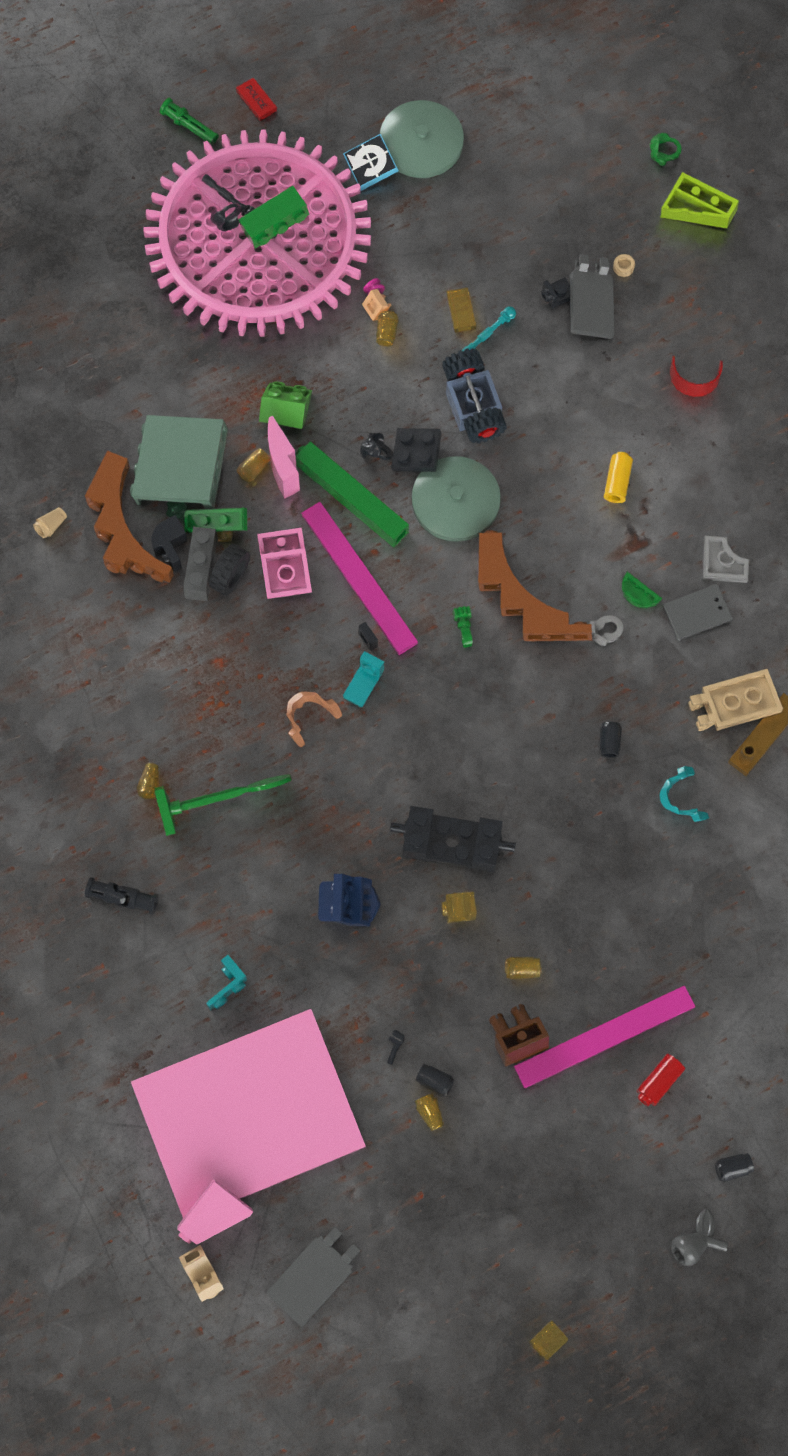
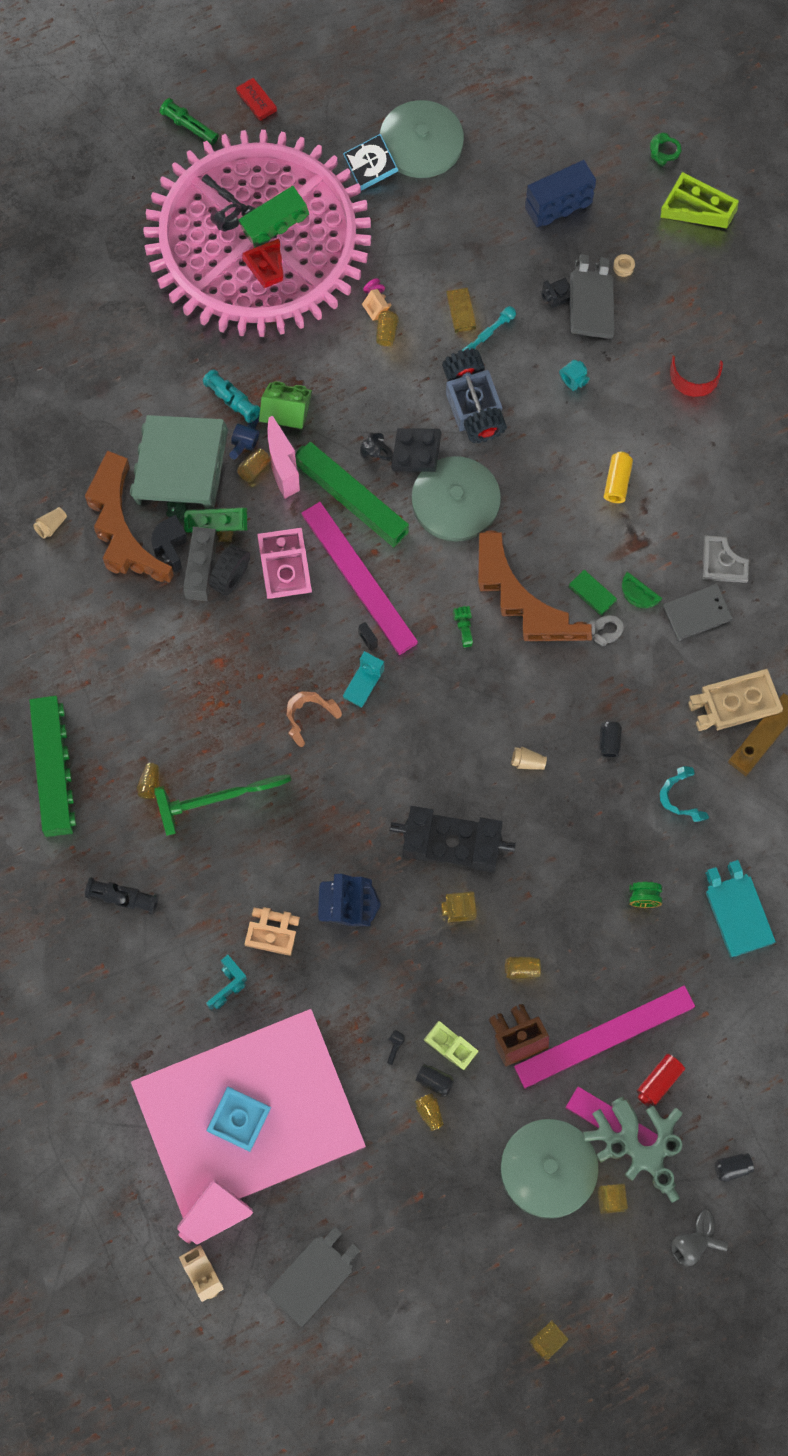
(51, 766): none -> green brick
(231, 396): none -> teal piece
(238, 1119): none -> medium azure tile
(244, 438): none -> dark blue piece
(265, 263): none -> red wing
(269, 937): none -> light nougat plate
(450, 1045): none -> yellowish green slope
(527, 759): none -> tan cone
(549, 1168): none -> sand green dish
(560, 193): none -> dark blue piece
(574, 374): none -> teal plate
(585, 1104): none -> dark pink tile
(592, 592): none -> green tile
(612, 1198): none -> clear yellow brick
(643, 1157): none -> sand green plant
(645, 895): none -> green wheel
(738, 911): none -> teal tile

